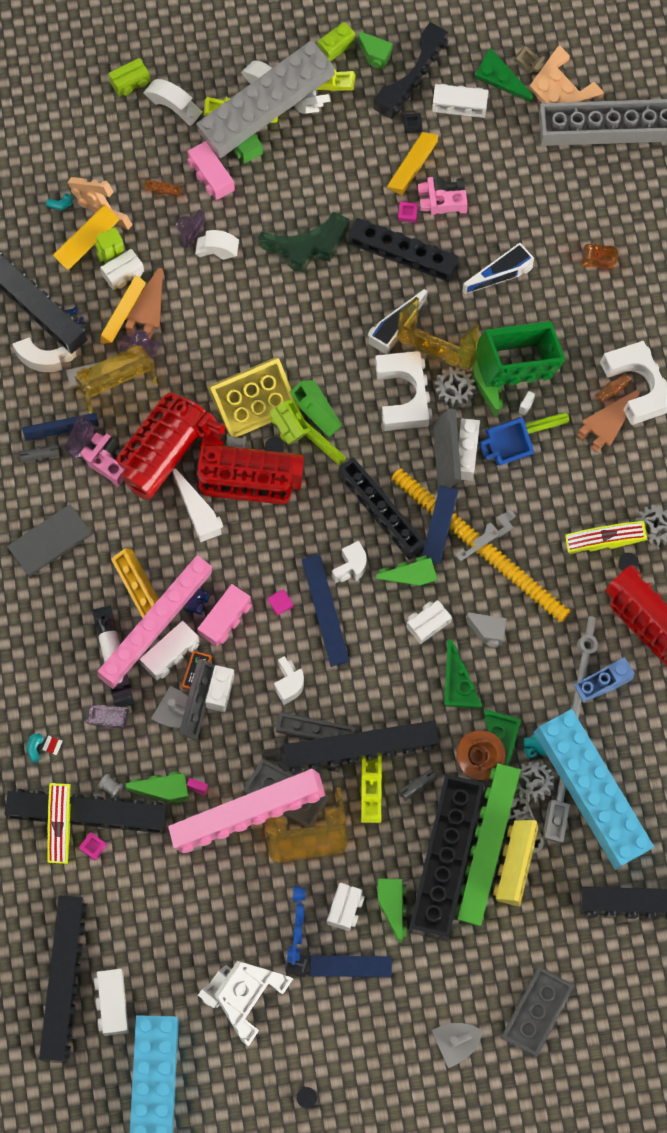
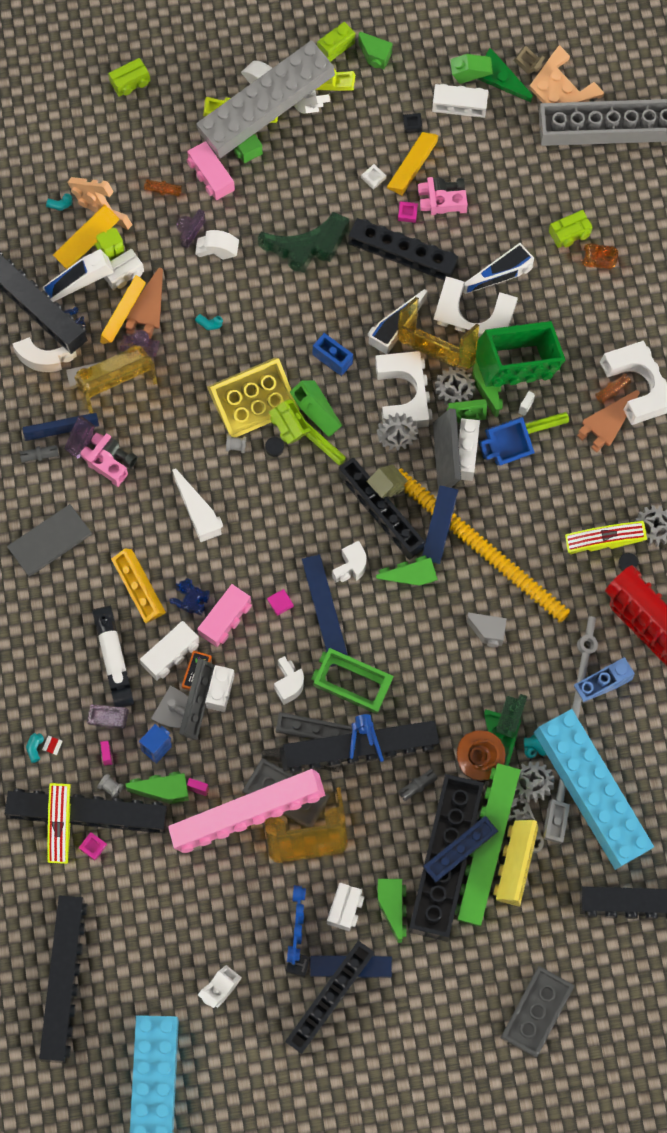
(79, 275): none -> white slope
(106, 753): none -> dark pink tile
(111, 1002): white brick -> none
(154, 622): bright pink brick -> none
(156, 743): none -> blue brick
(163, 443): red piece -> none
(175, 98): white arch -> none
(212, 324): none -> teal arm
(242, 990): white wing -> none
(248, 470): red piece -> none
(306, 1097): black tile -> none
(329, 997): none -> black brick
(332, 354): none -> blue brick
(355, 666): none -> bright green piece
(365, 726): none -> blue plant
(371, 790): neon yellow slope -> none
(373, 176): none -> white tile
(387, 481): none -> olive brick
(392, 96): black arch -> none
(397, 431): none -> light grey gear
(429, 621): white brick -> none
(449, 311): none -> white arch
(457, 1041): light grey shield -> none
(458, 687): green wing -> none
(460, 849): none -> dark blue tile
(470, 67): none -> bright green slope
(470, 409): none -> bright green bracket
(487, 536): light grey piece -> none
(511, 715): none -> clear green bracket
(570, 229): none -> lime brick

